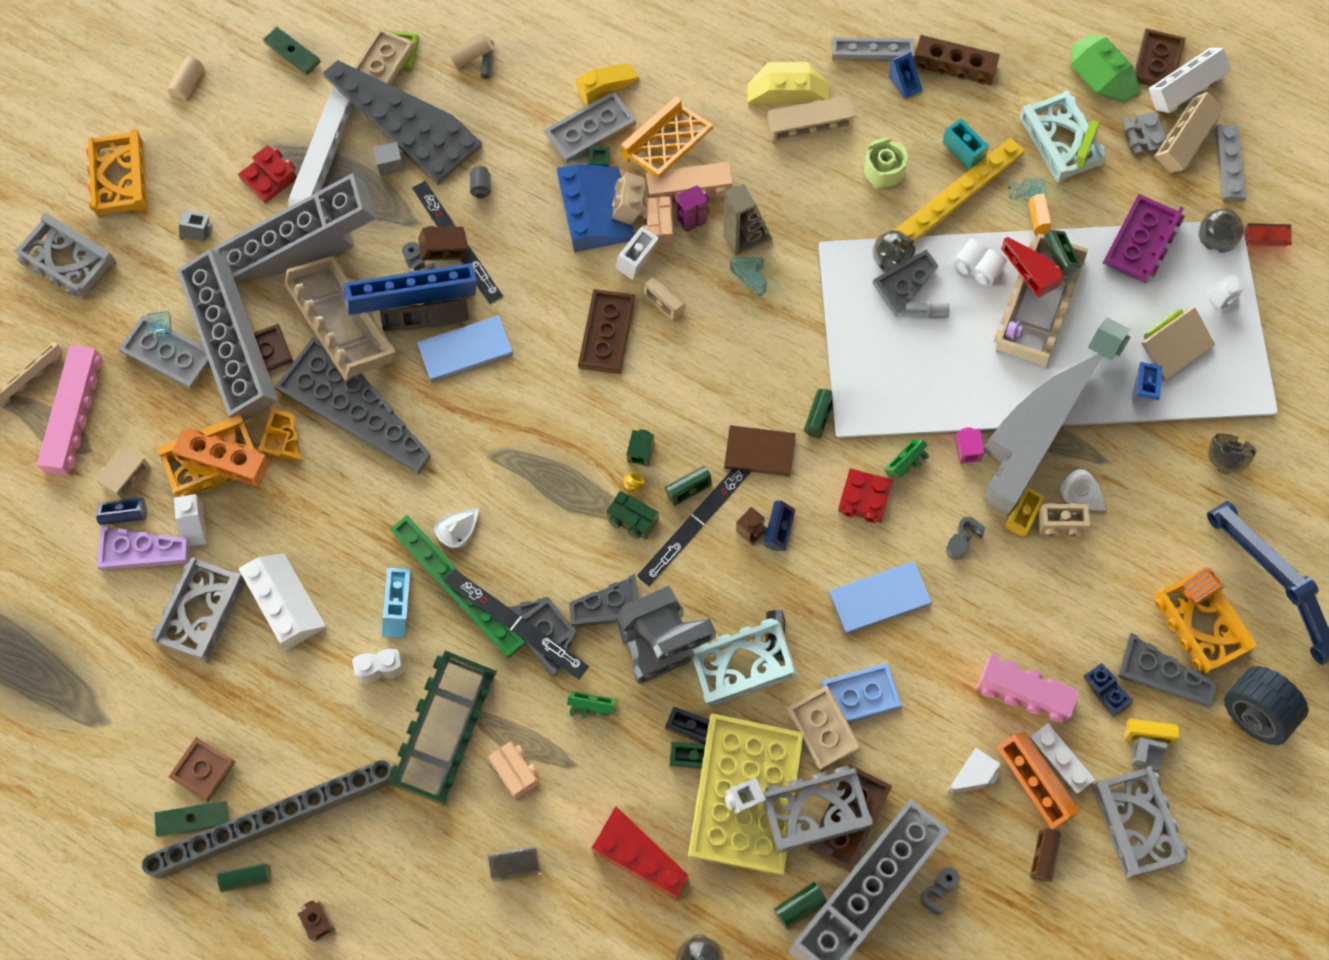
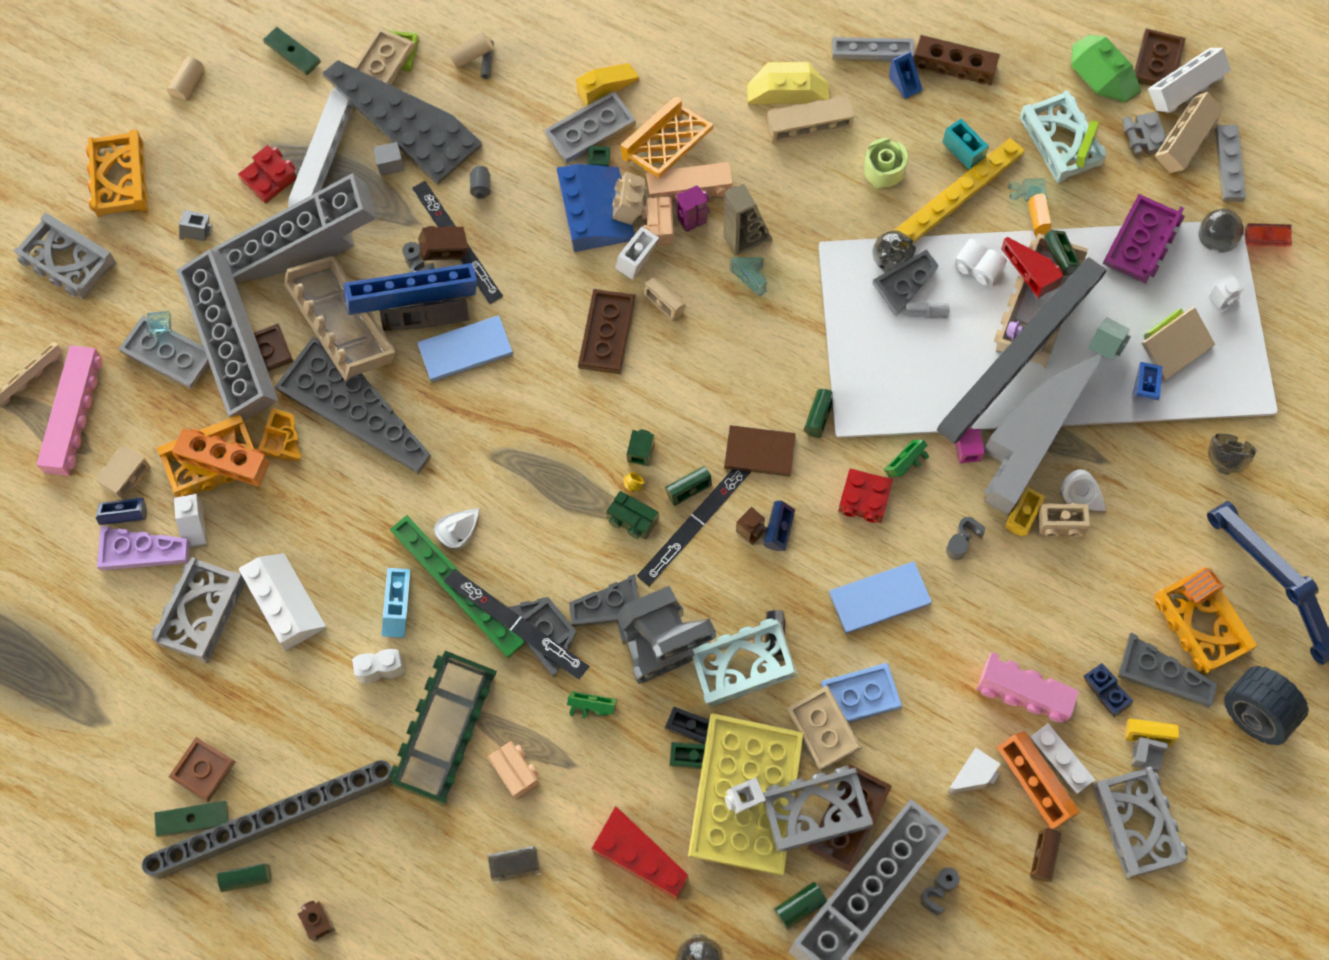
(1021, 350): none -> dark grey beam

